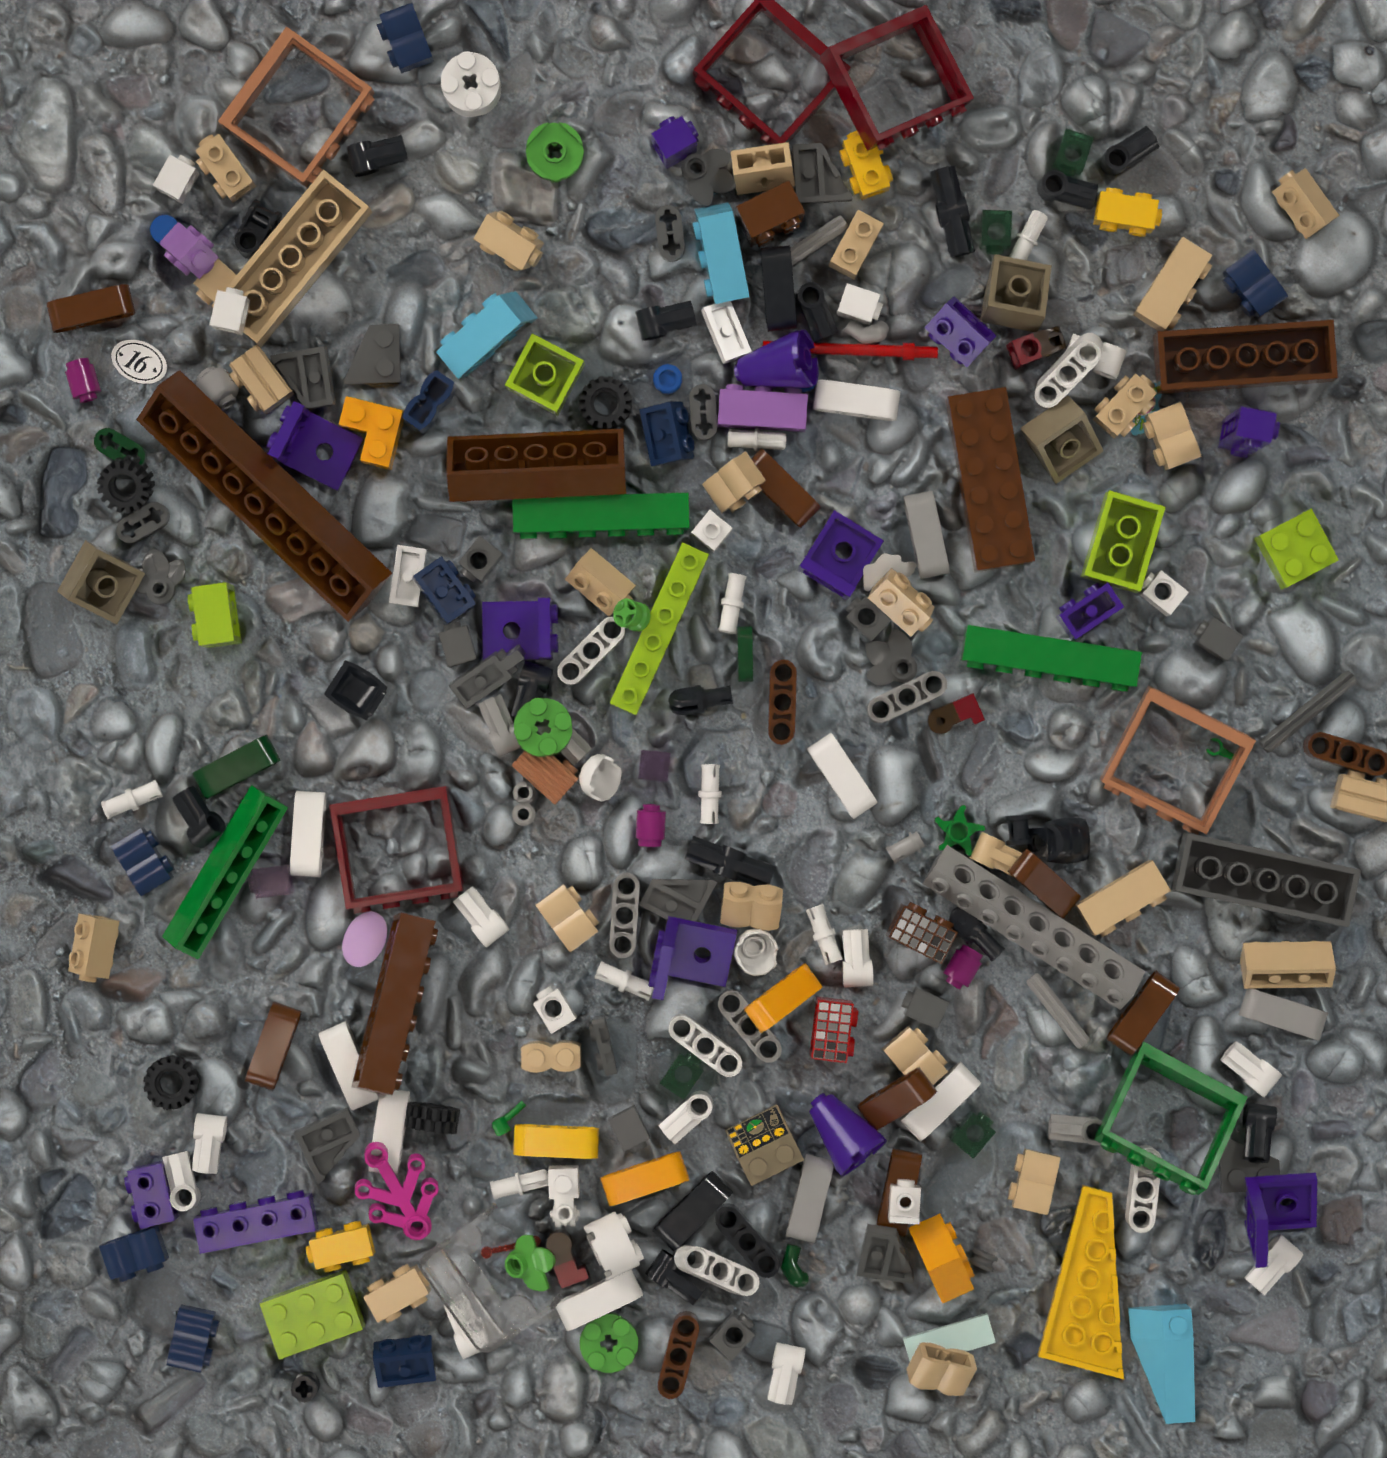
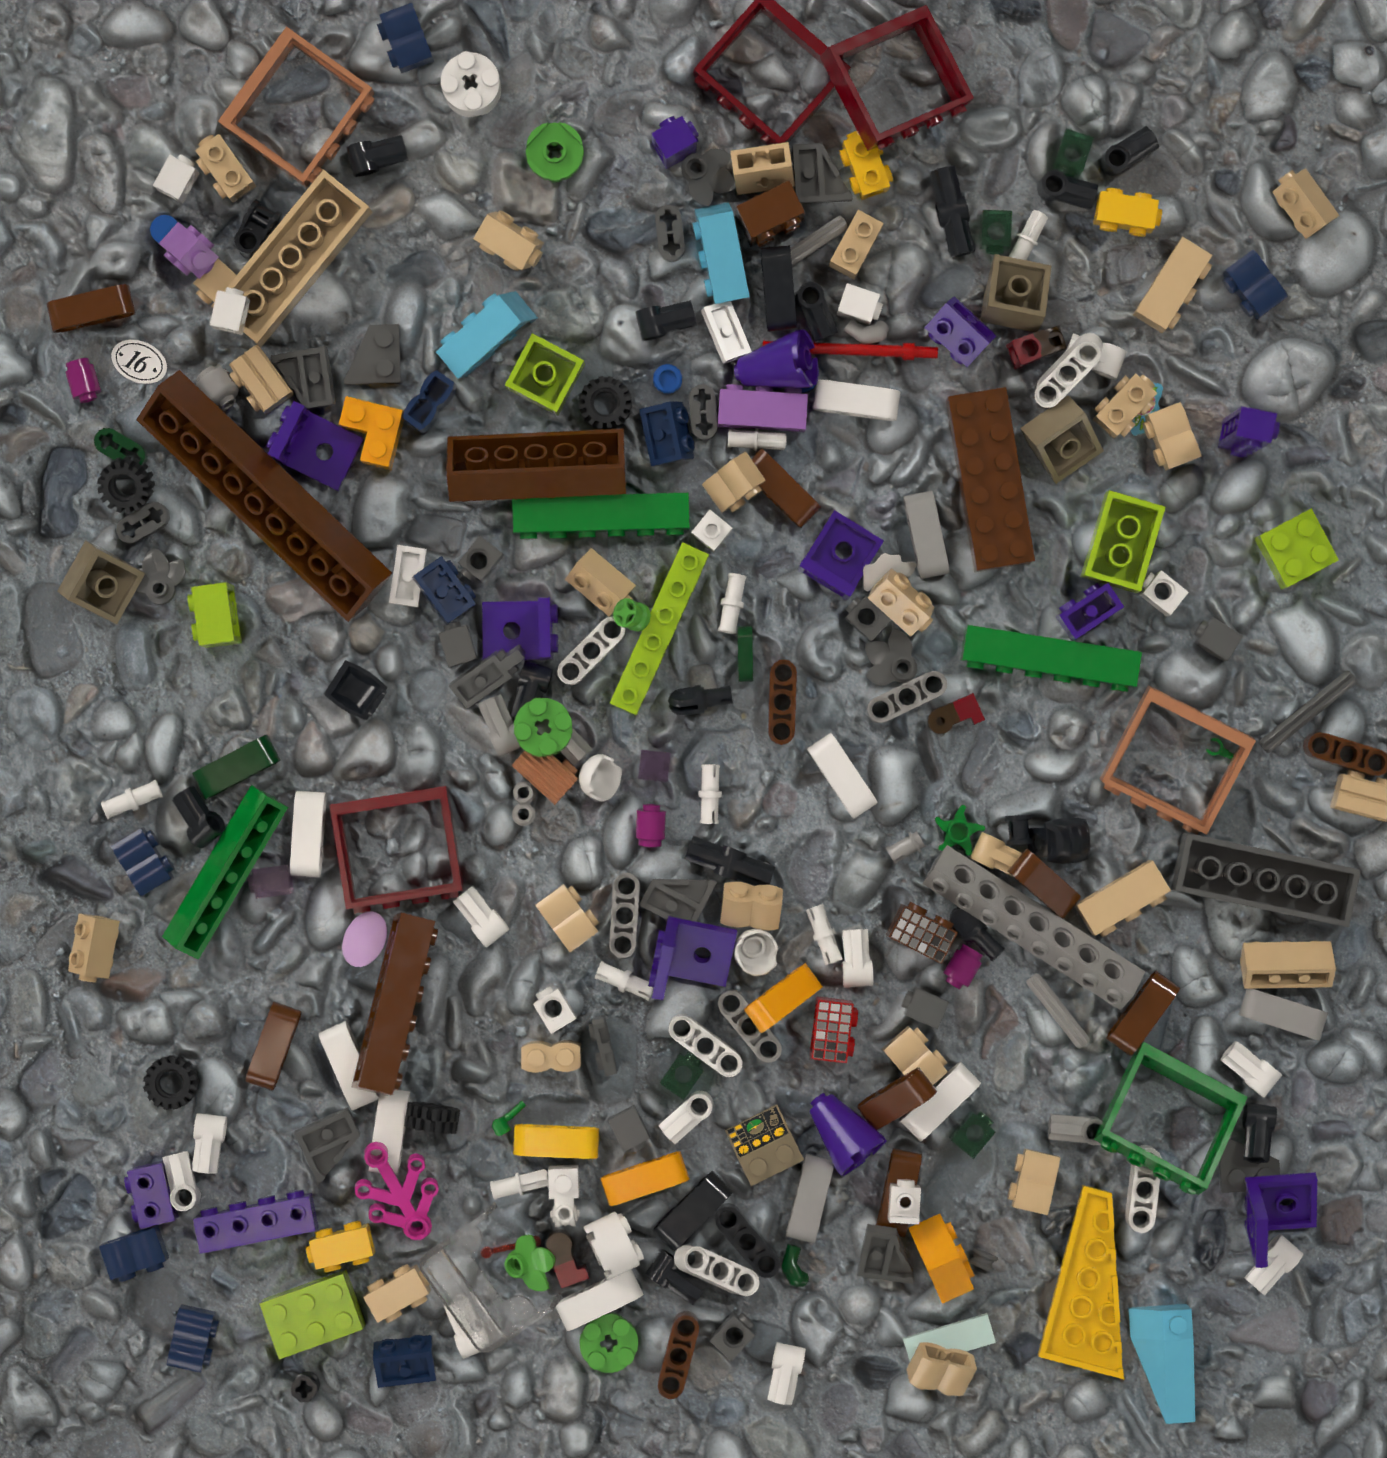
(1245, 356): reddish brown brick -> none

